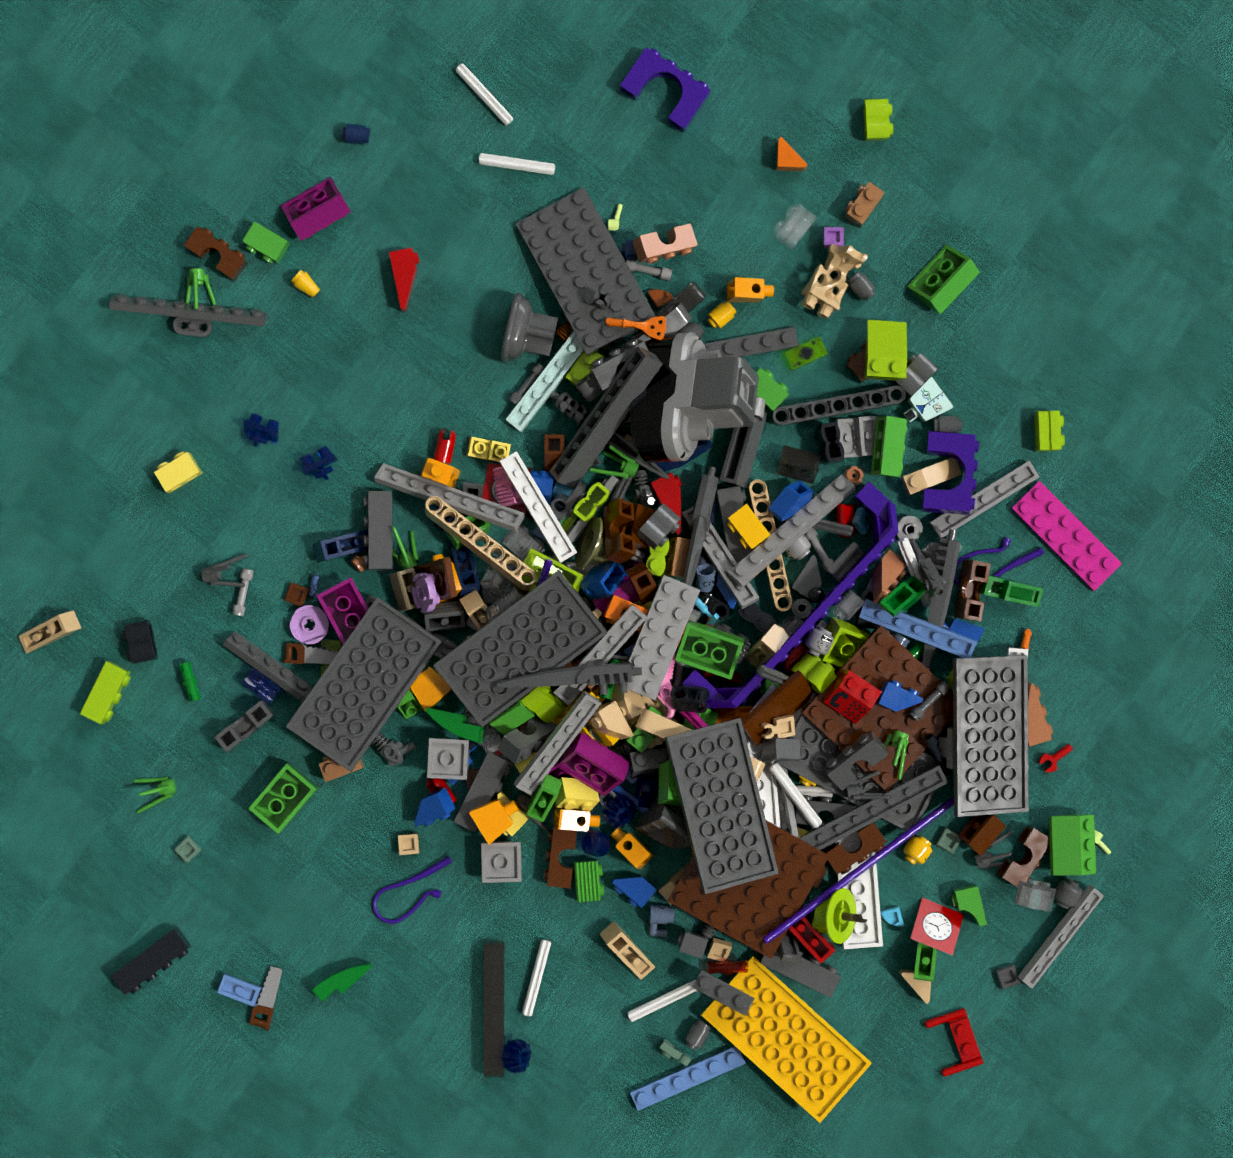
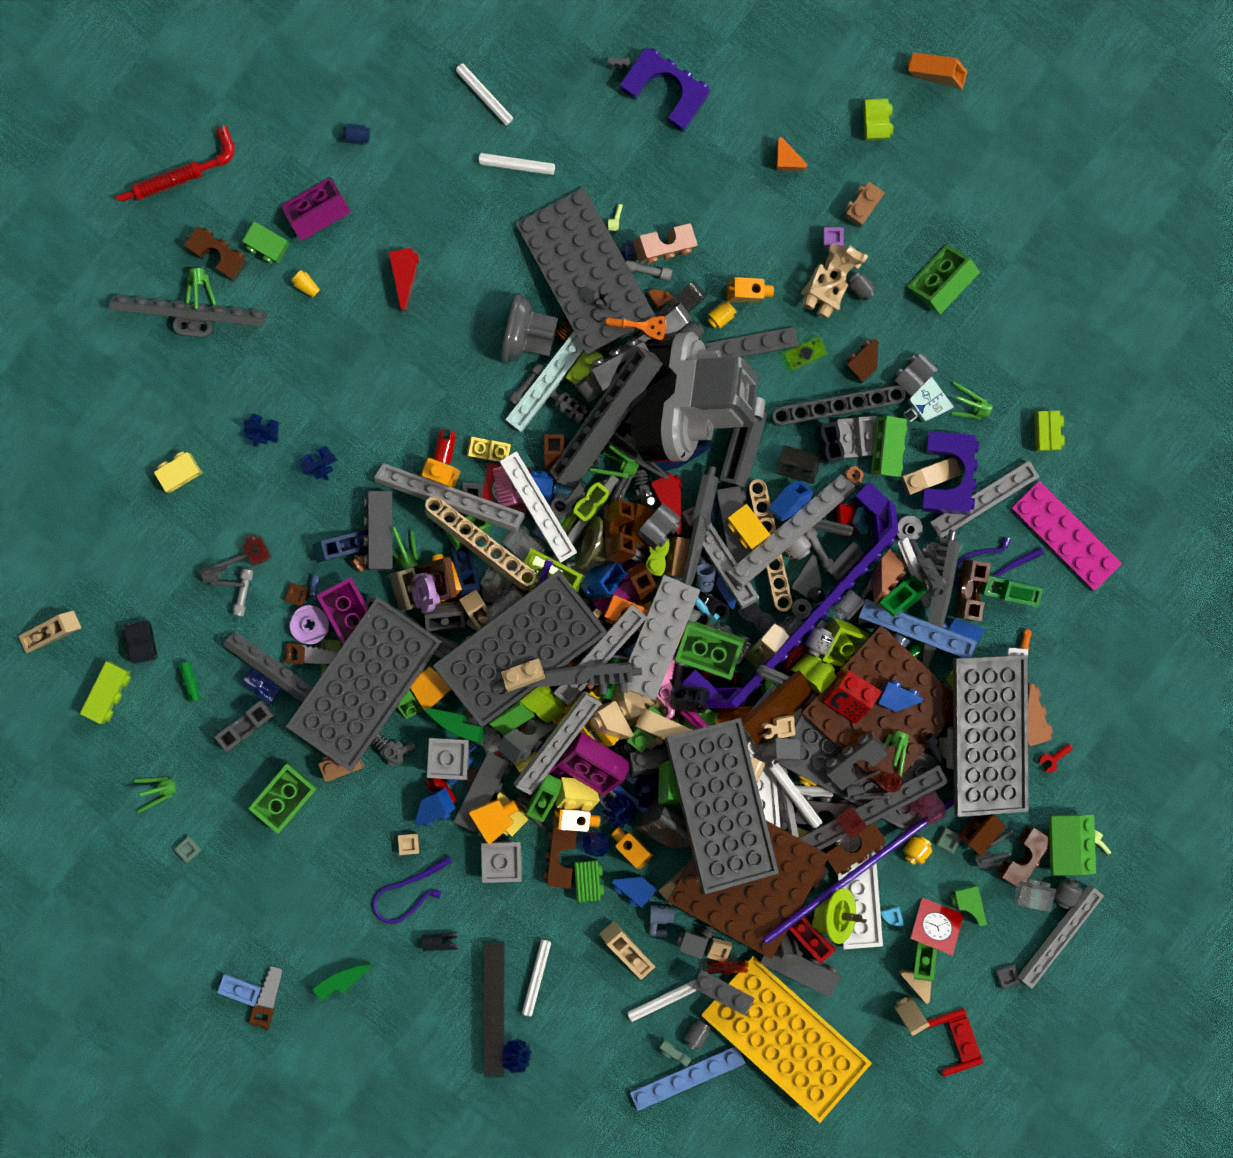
(150, 961): black brick -> none
(183, 174): none -> red piece
(263, 553): none -> clear red brick
(435, 941): none -> black hinge
(523, 675): none -> tan plate
(619, 63): none -> dark grey piece
(770, 390): bright green brick -> none
(794, 226): clear brick -> none
(851, 822): none -> clear red panel
(886, 350): lime slope -> none
(895, 784): none -> clear red cone
(911, 1015): none -> tan slope
(918, 712): dark grey bar -> none
(931, 808): none -> clear pink brick
(938, 69): none -> orange slope
(947, 424): dark grey brick -> none
(981, 409): none -> bright green plant

